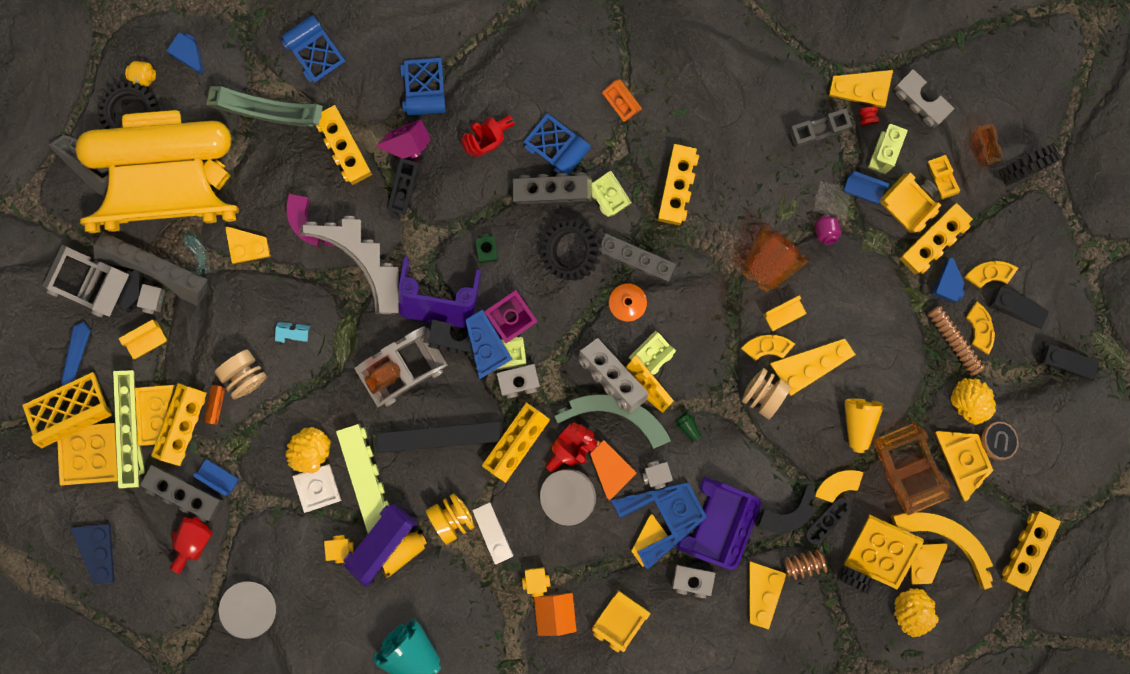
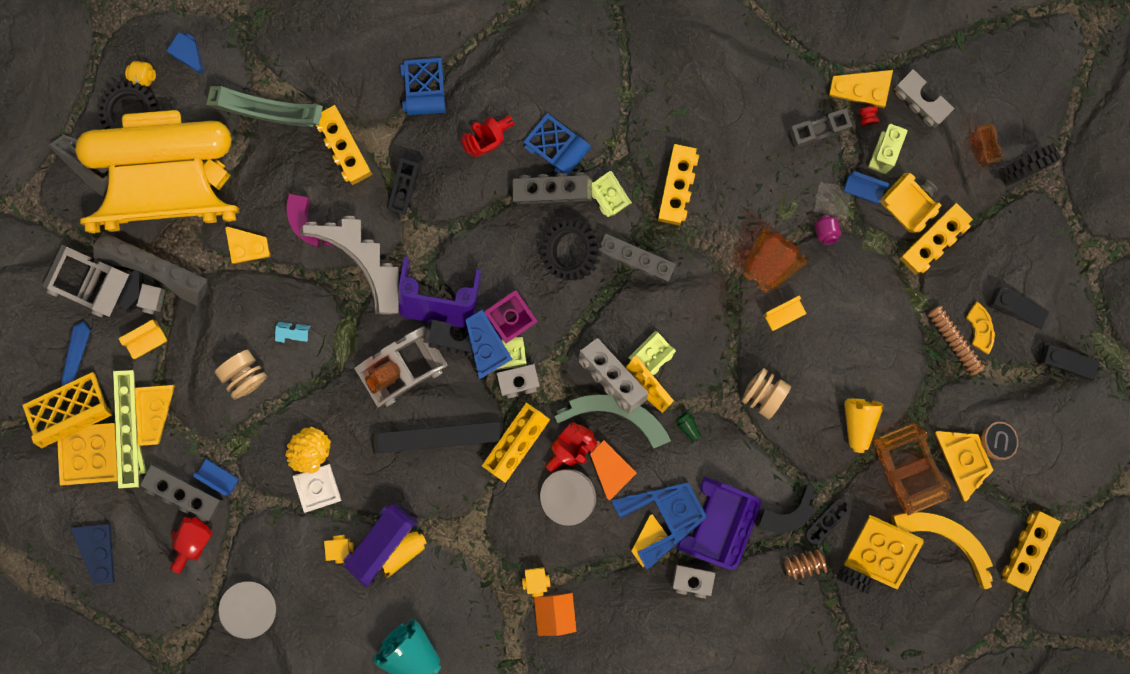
(170, 431): yellow brick -> none
(200, 251): clear light blue arm -> none
(214, 404): orange slope -> none
(301, 37): blue piece -> none
(363, 473): yellowish green brick -> none
(406, 140): magenta slope -> none
(450, 518): yellow wheel -> none
(490, 256): dark green brick -> none
(493, 533): white slope -> none
(620, 621): yellow panel -> none
(621, 100): orange slope -> none
(627, 312): orange dish -> none
(657, 474): light grey brick -> none
(764, 593): yellow wing -> none
(767, 345): yellow tile -> none
(810, 365): yellow wing -> none
(837, 483): yellow tile -> none
(915, 612): yellow hair -> none
(927, 563): yellow wing -> none
(943, 177): yellow slope -> none
(950, 283): blue slope -> none
(973, 400): yellow hair -> none
(989, 272): yellow tile -> none

